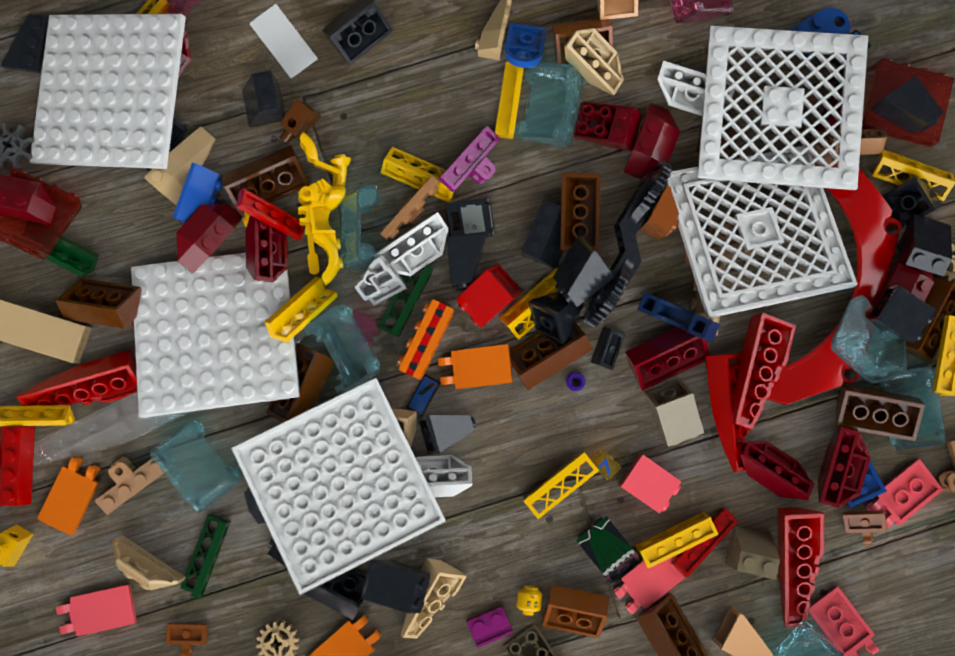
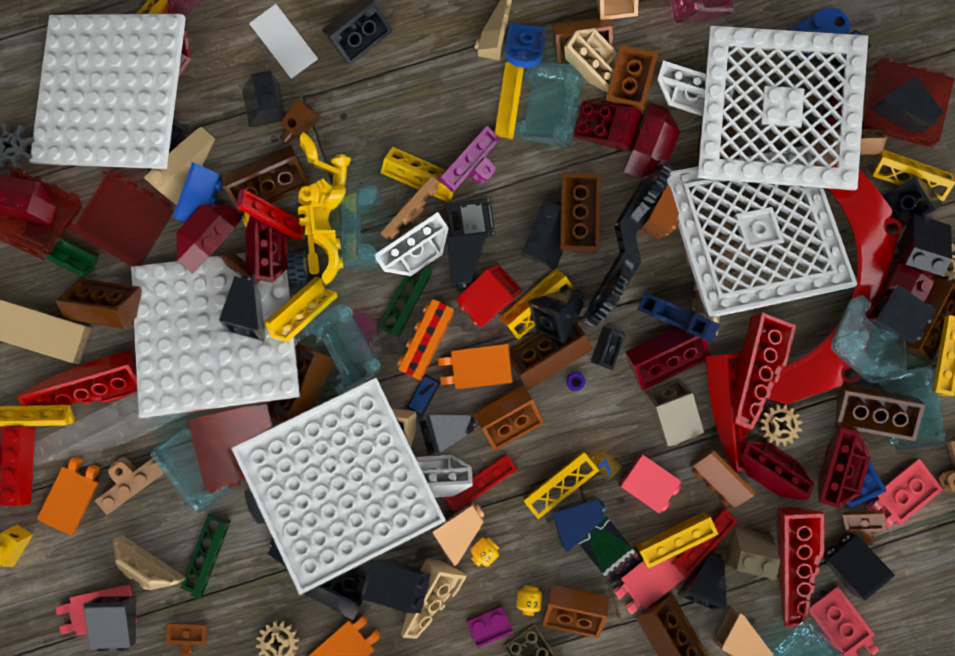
(28, 46): black wing -> none
(111, 622): none -> slope
(123, 219): none -> clear red panel
(218, 434): none -> clear red panel
(238, 265): none -> reddish brown slope
(243, 310): none -> black slope
(298, 268): none -> black wheel
(379, 281): light grey slope -> none
(459, 531): none -> light nougat slope
(482, 482): none -> red tile
(484, 552): none -> yellow head
(509, 418): none -> dark orange slope
(577, 520): none -> dark blue slope
(581, 273): black slope -> none
(632, 78): none -> dark orange slope
(707, 583): none -> black slope
(721, 479): none -> slope
(774, 431): none -> tan gear
(857, 566): none -> black slope

